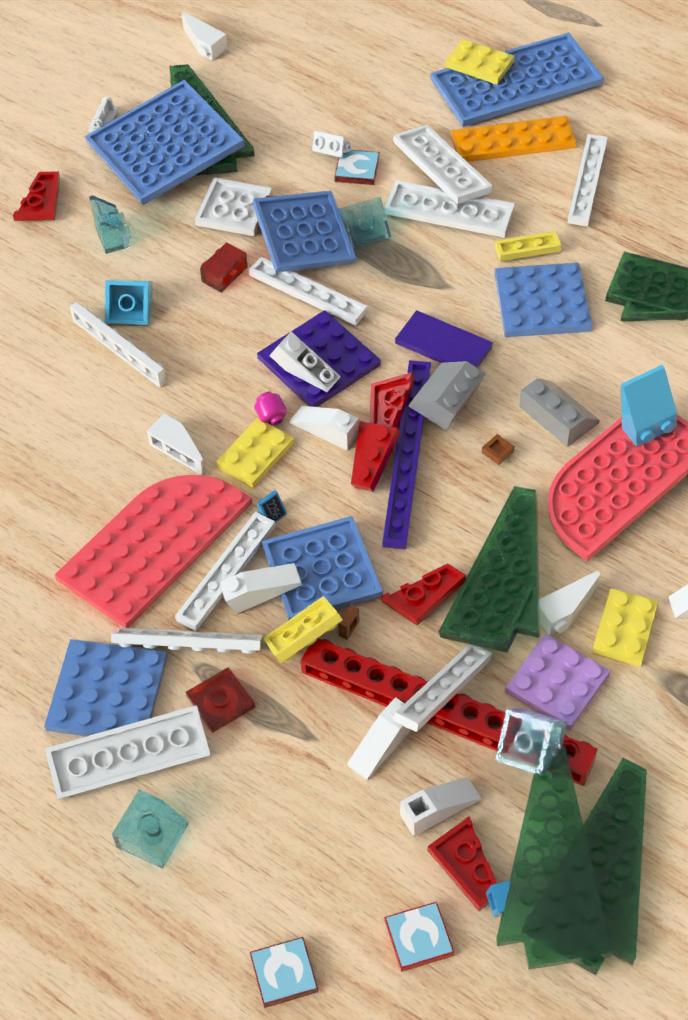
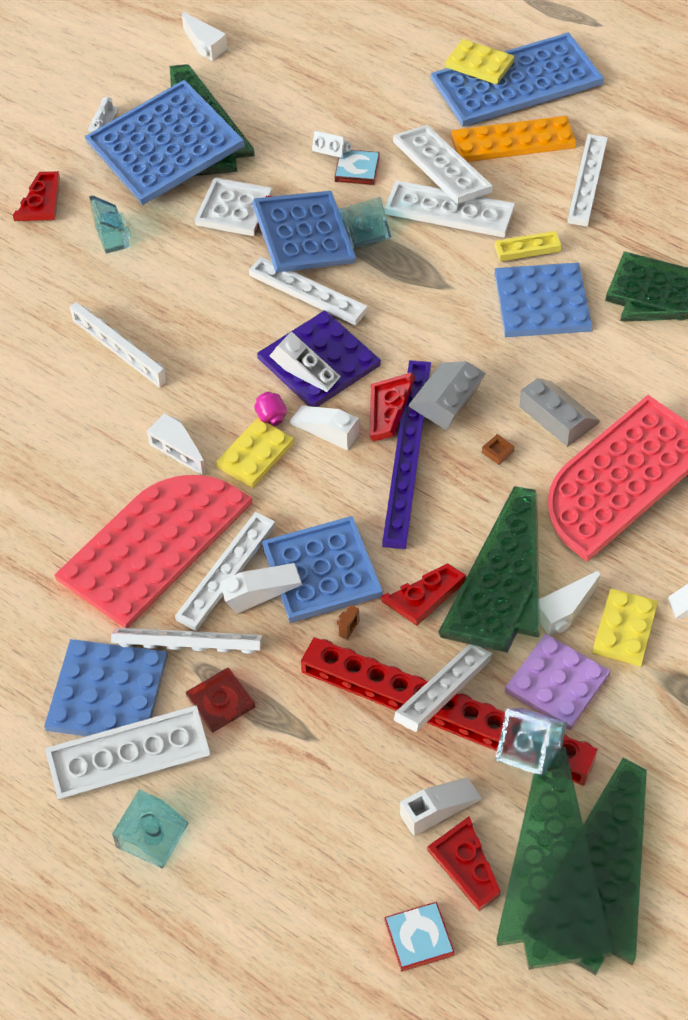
(128, 301): medium azure slope -> none
(223, 267): clear red brick -> none
(272, 507): slope -> none
(284, 972): tile -> none
(302, 629): light yellow plate -> none
(372, 453): red wing -> none
(379, 742): white slope -> none
(442, 340): dark purple tile -> none
(497, 897): dark azure slope -> none
(647, 406): medium azure slope -> none

